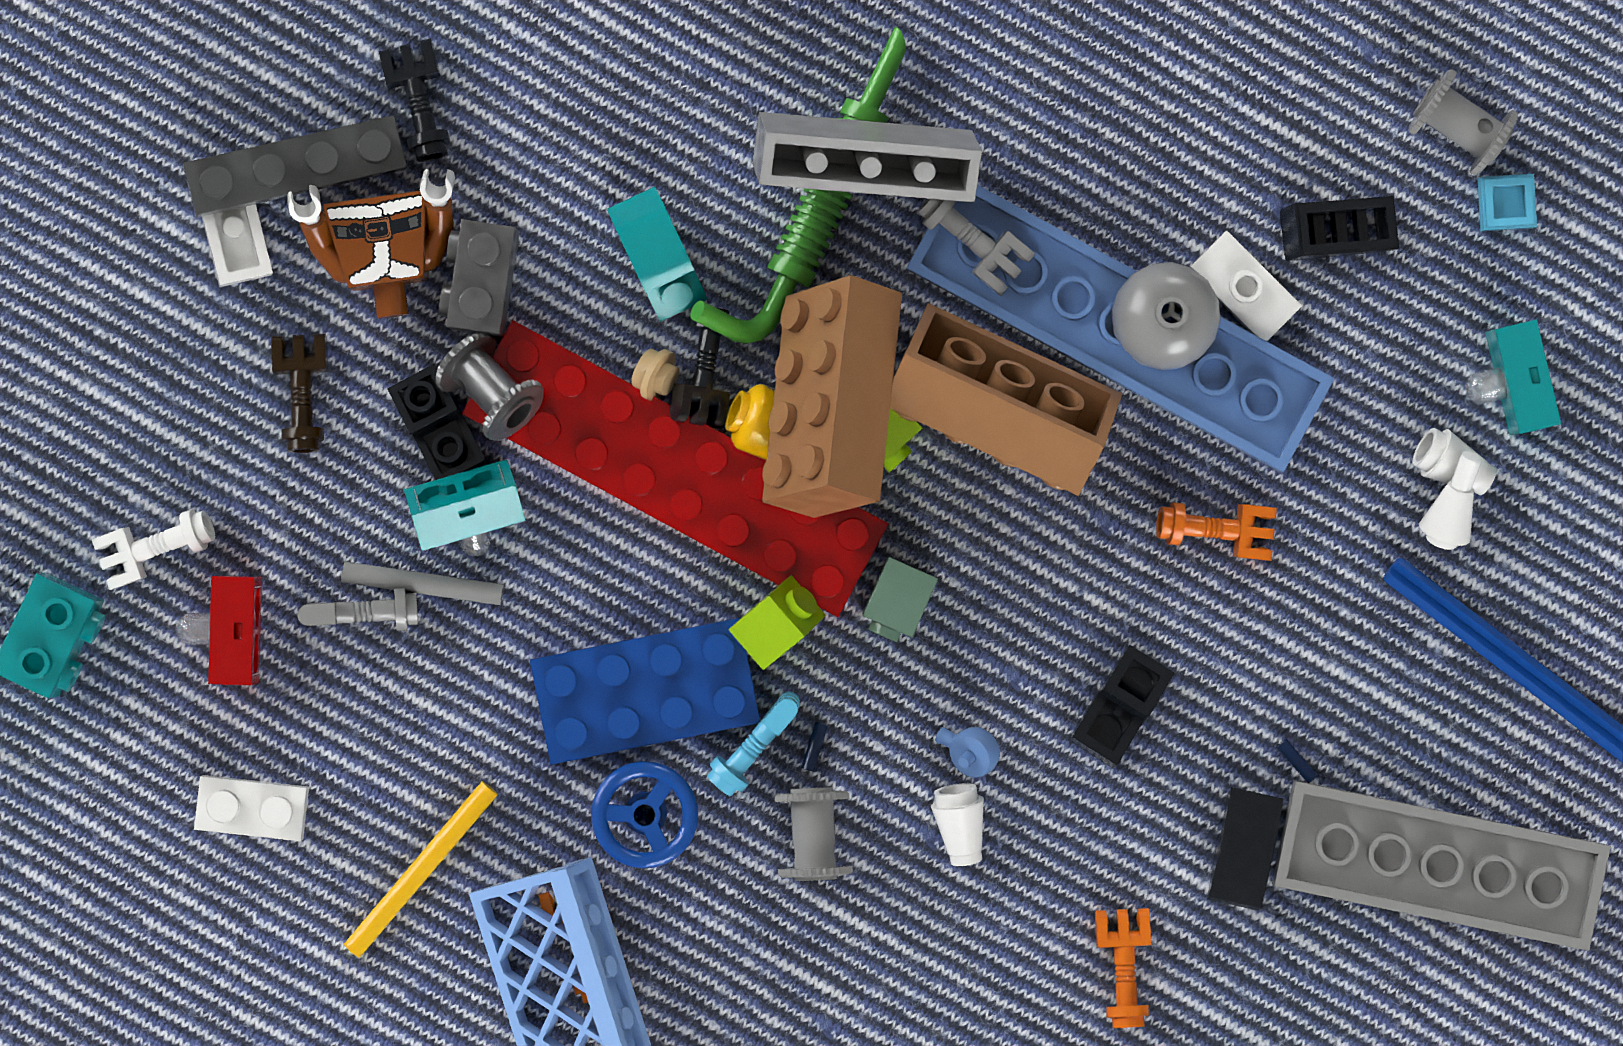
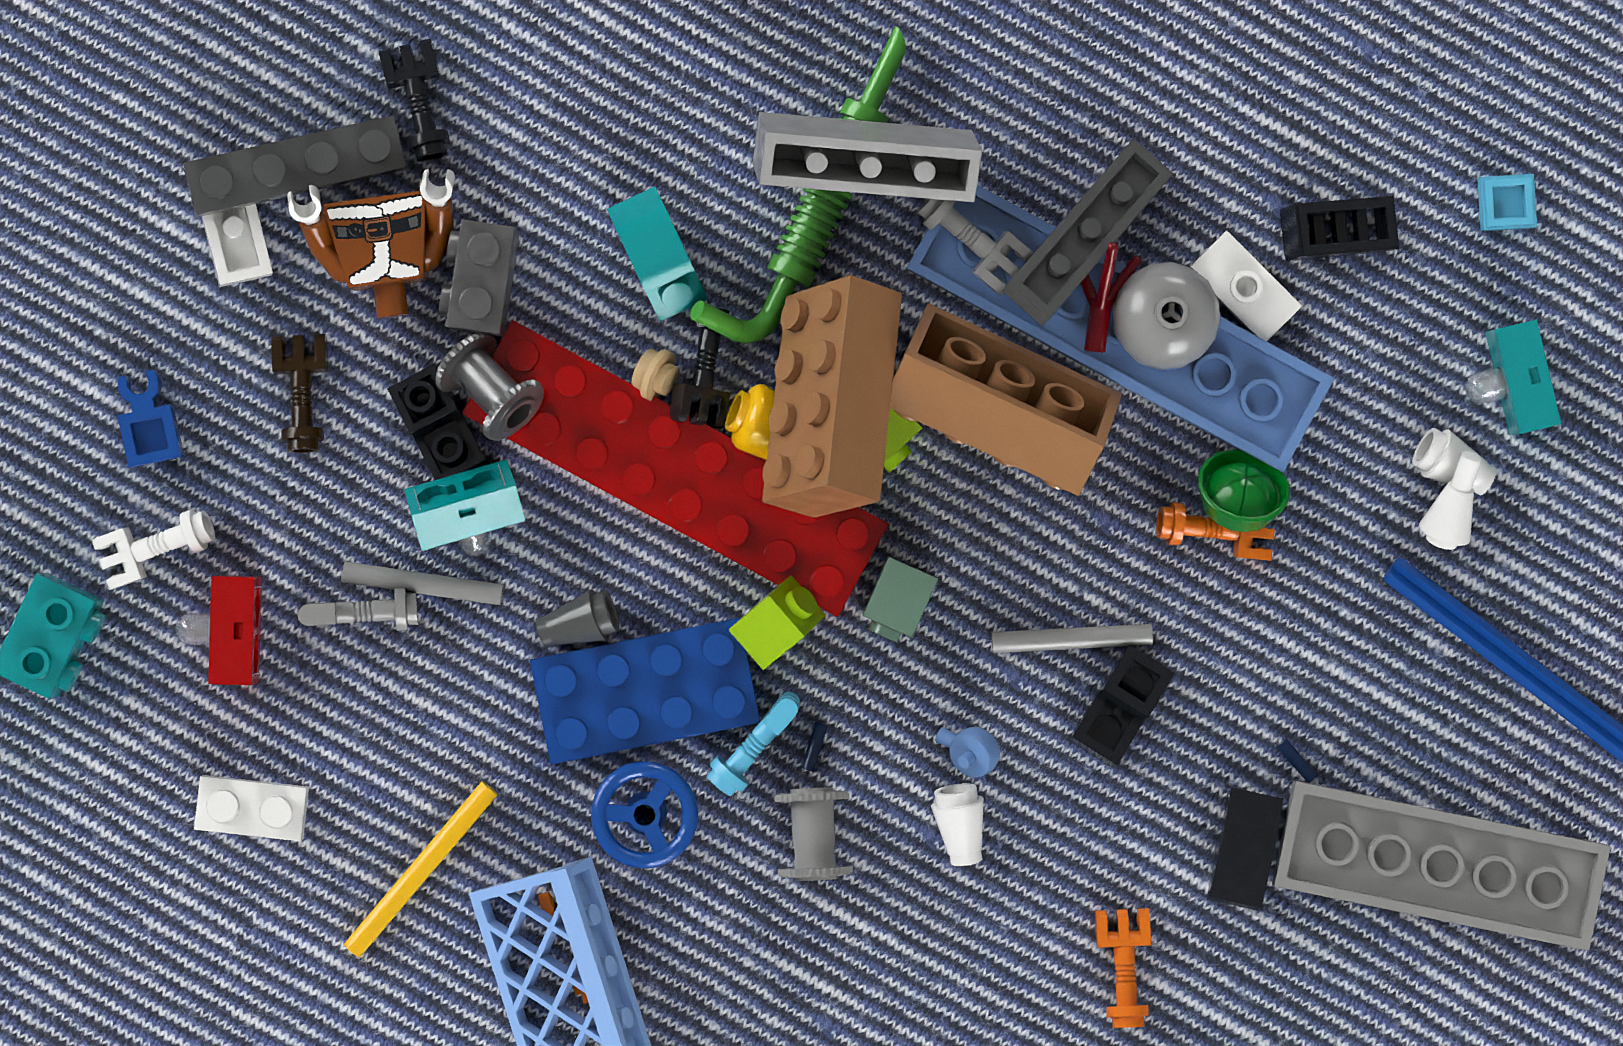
(150, 430): none -> blue plate
(581, 620): none -> dark grey cone
(1072, 638): none -> light grey bar
(1086, 232): none -> dark grey plate
(1101, 303): none -> dark red plant
(1241, 491): none -> green hat
(1463, 122): light grey hose -> none

